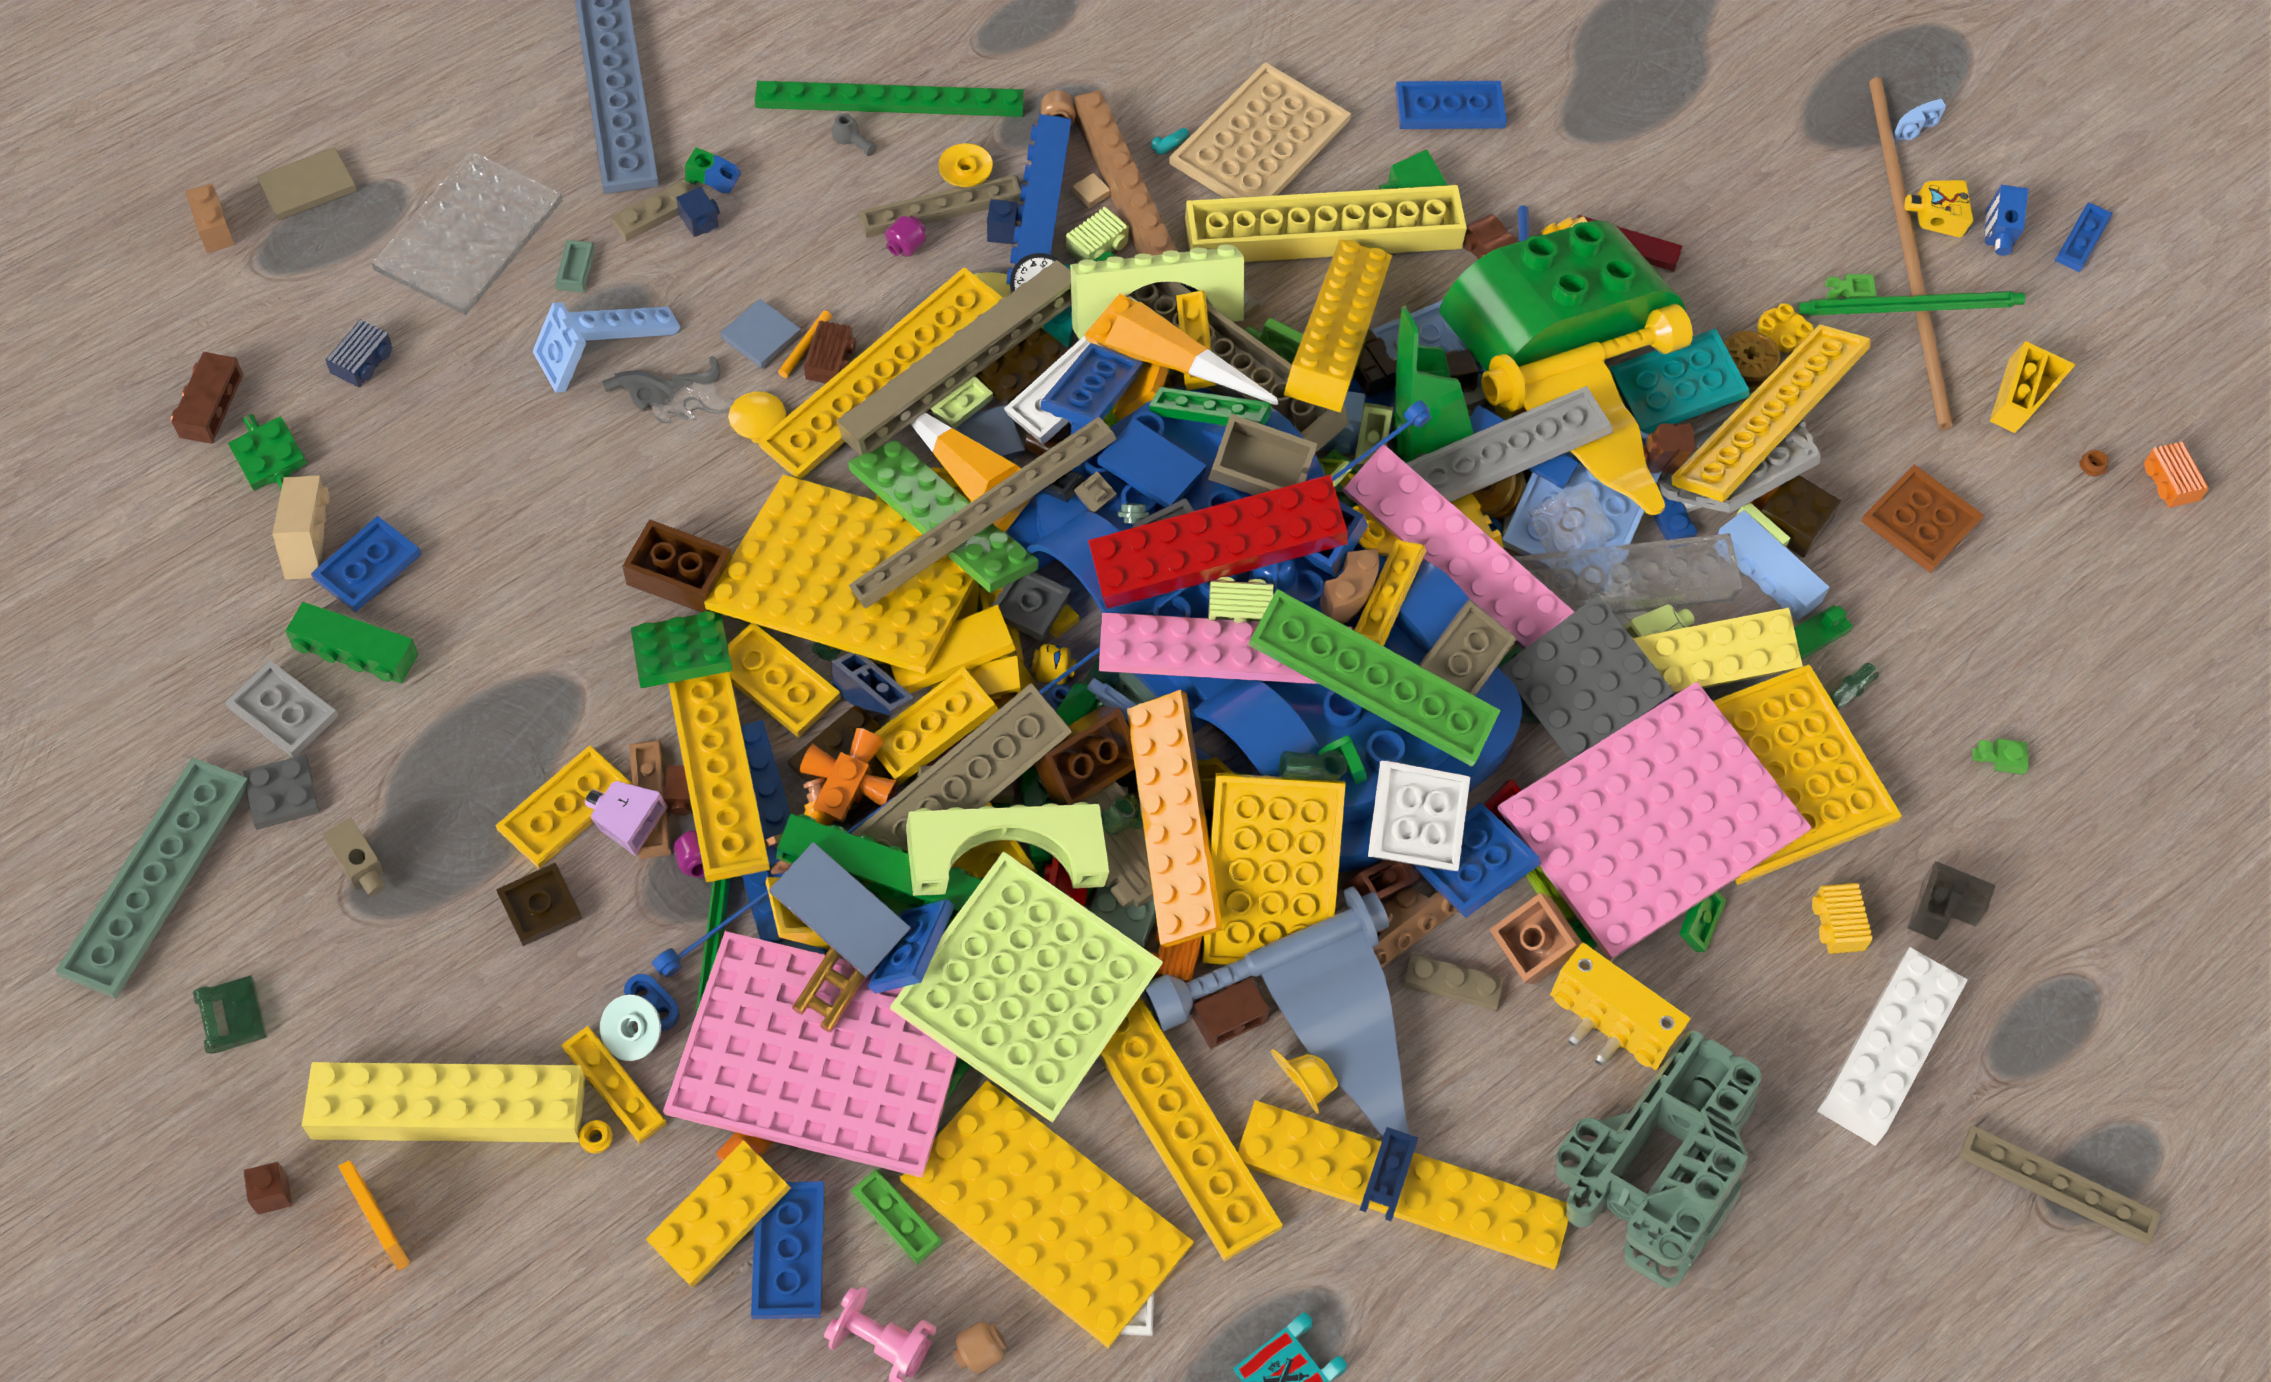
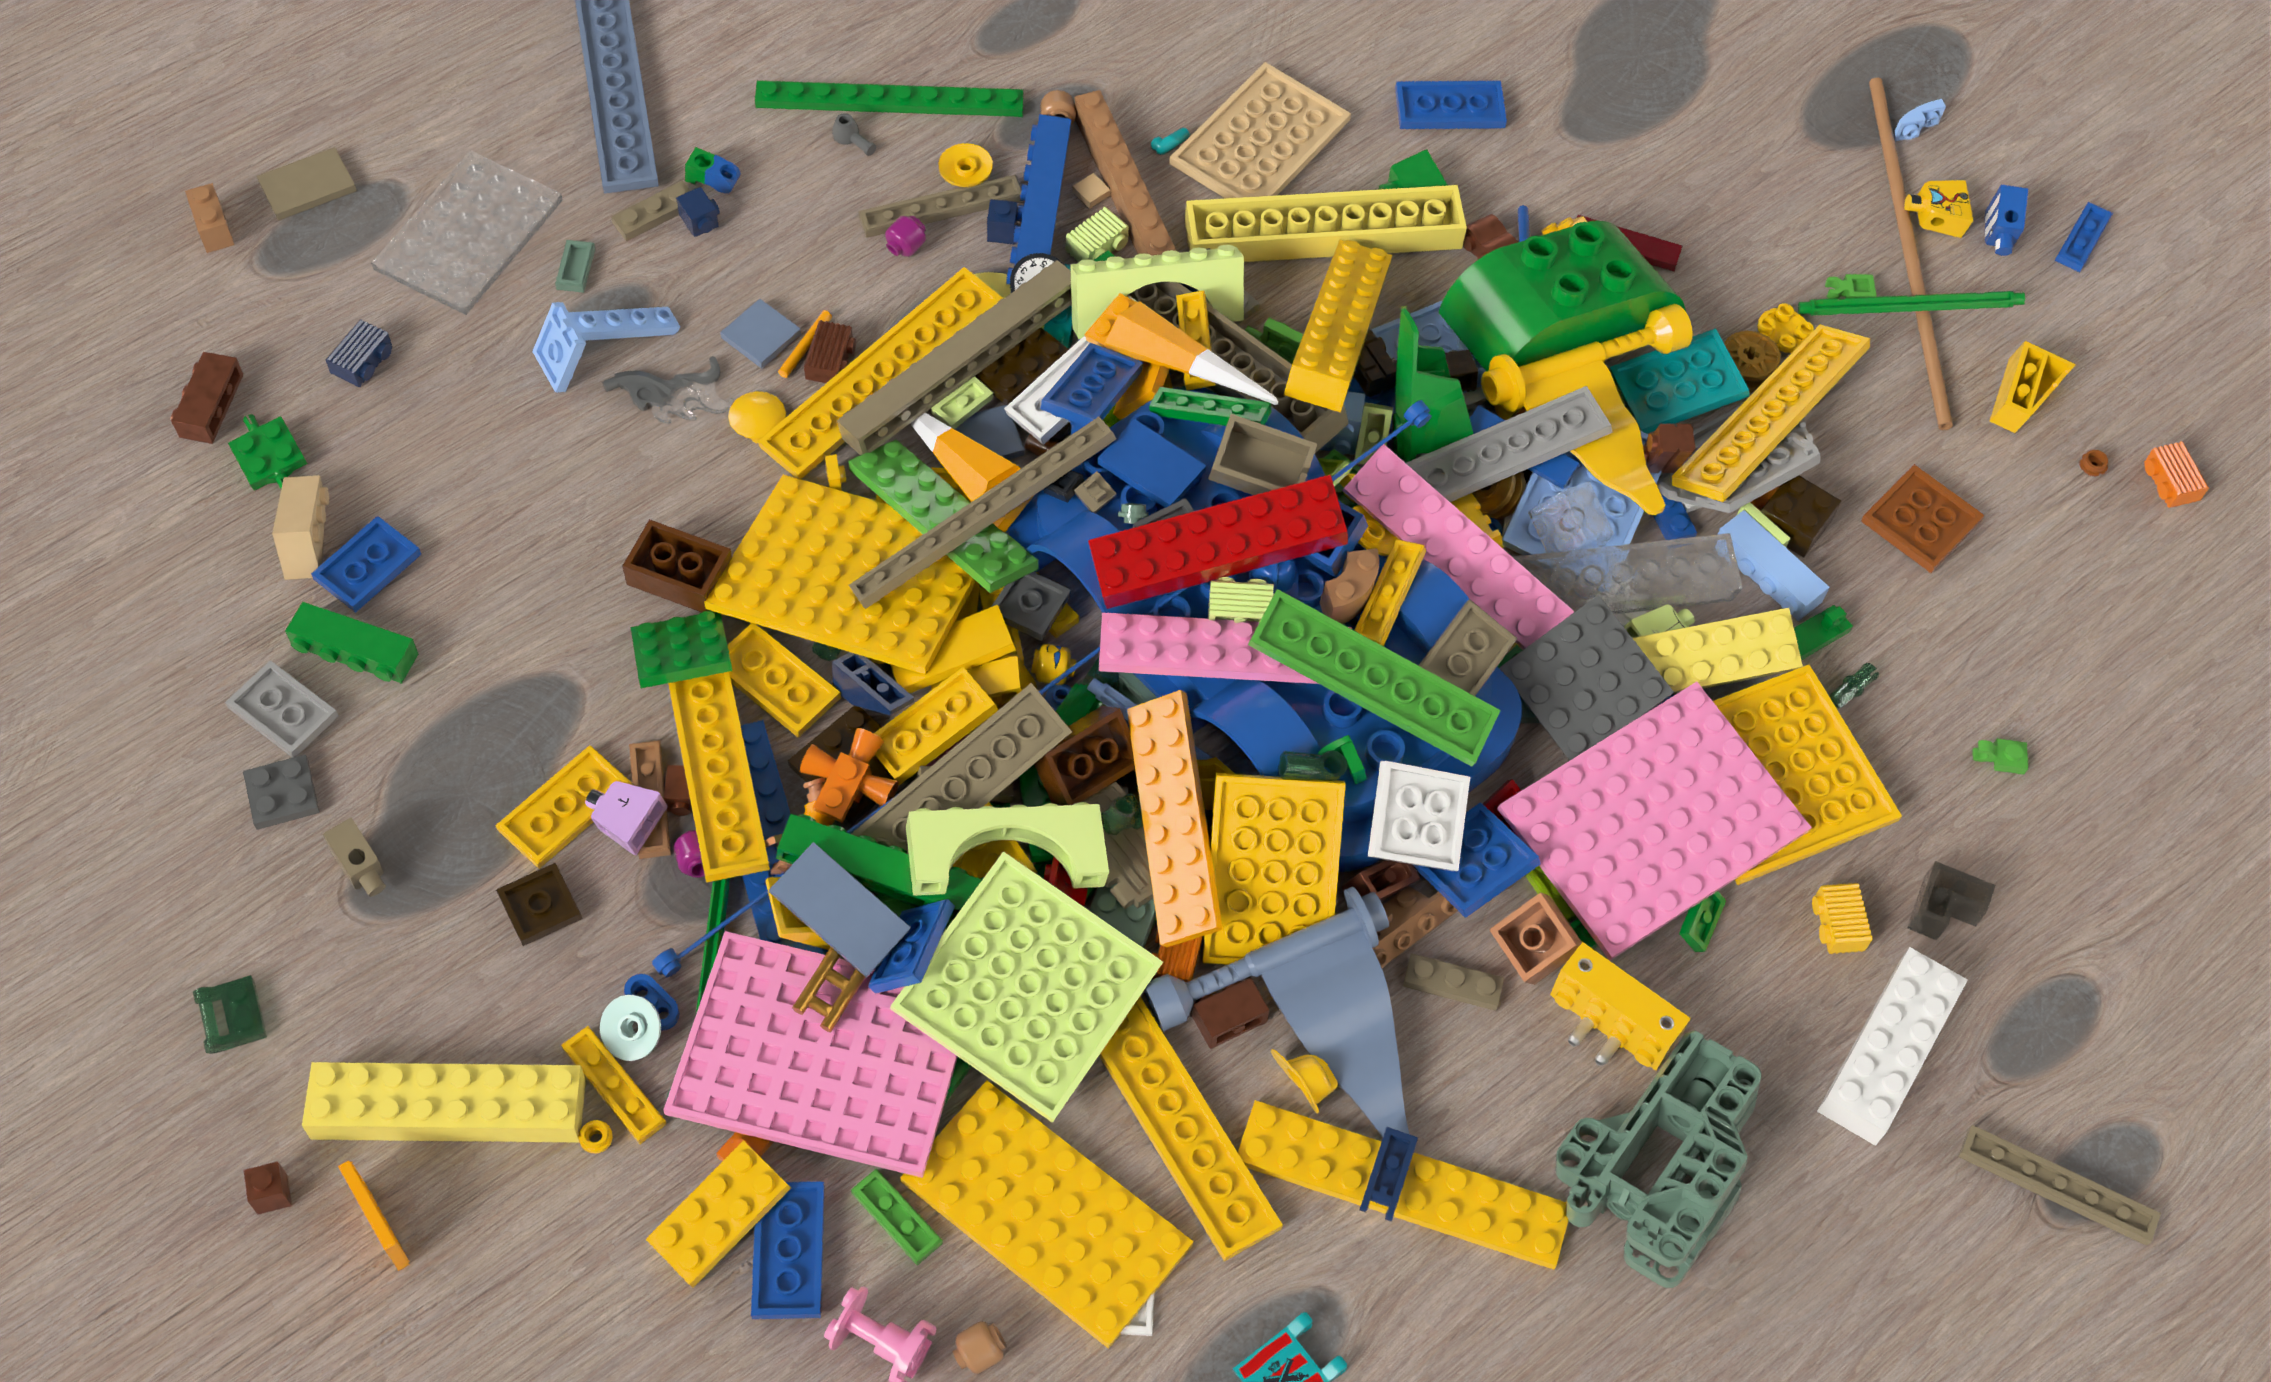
(153, 878): sand green plate -> none
(835, 473): none -> yellow plate

